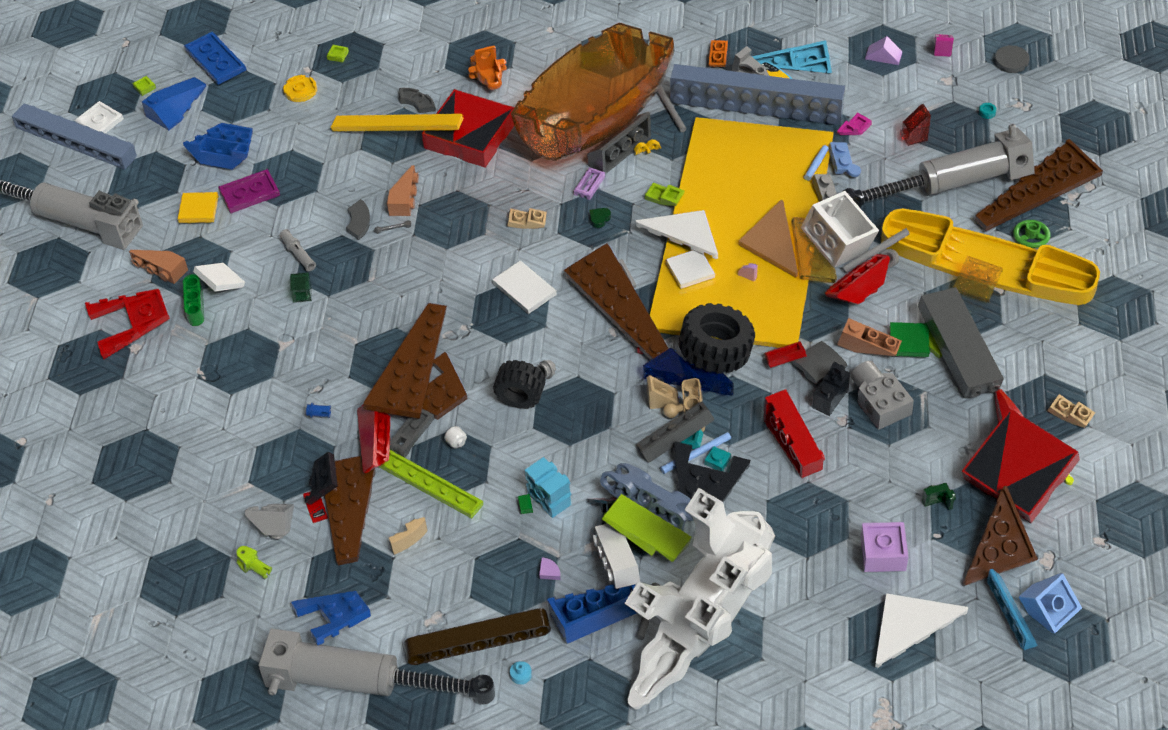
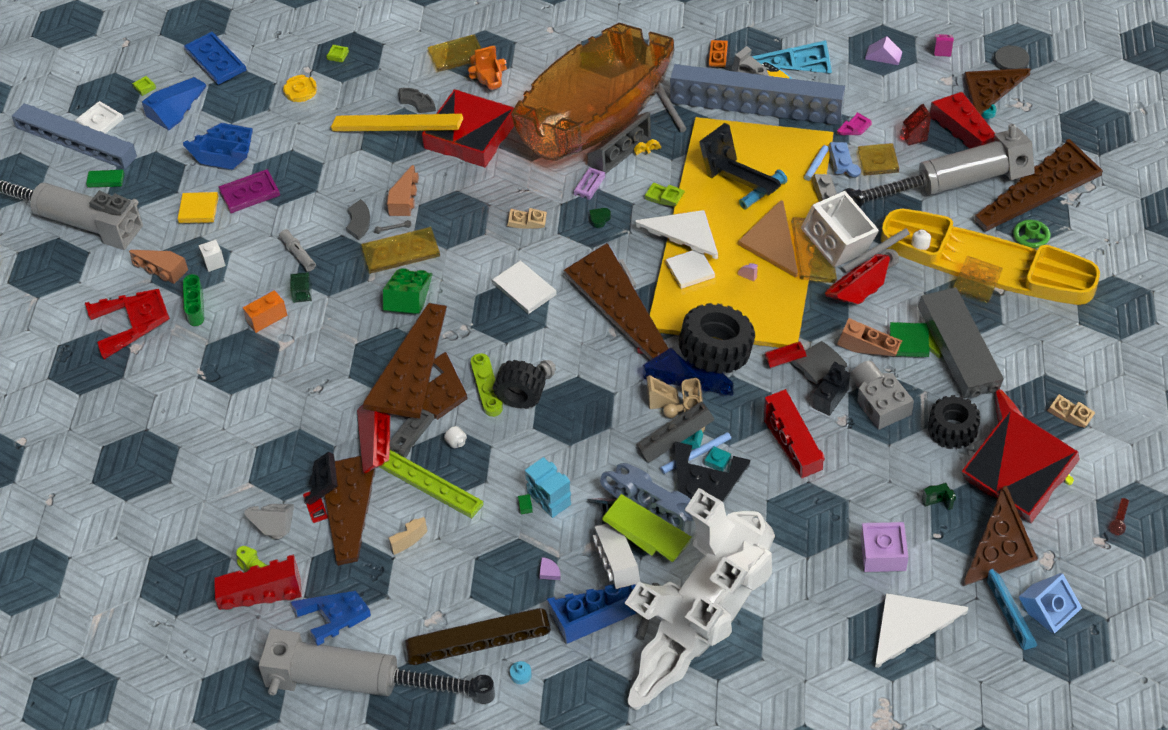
(105, 178): none -> green tile
(212, 255): none -> white brick
(219, 277): white tile -> none
(259, 585): none -> red wedge
(265, 311): none -> orange brick
(318, 410): blue pin -> none
(400, 250): none -> clear yellow tile
(406, 291): none -> green slope
(453, 52): none -> clear yellow tile
(485, 380): none -> lime plate
(721, 159): none -> black bracket
(755, 195): none -> dark azure pin
(878, 159): none -> clear yellow tile
(921, 240): none -> white piece
(954, 409): none -> black tyre
(962, 119): none -> red wedge
(991, 85): none -> reddish brown tile
(1118, 526): none -> clear red bar

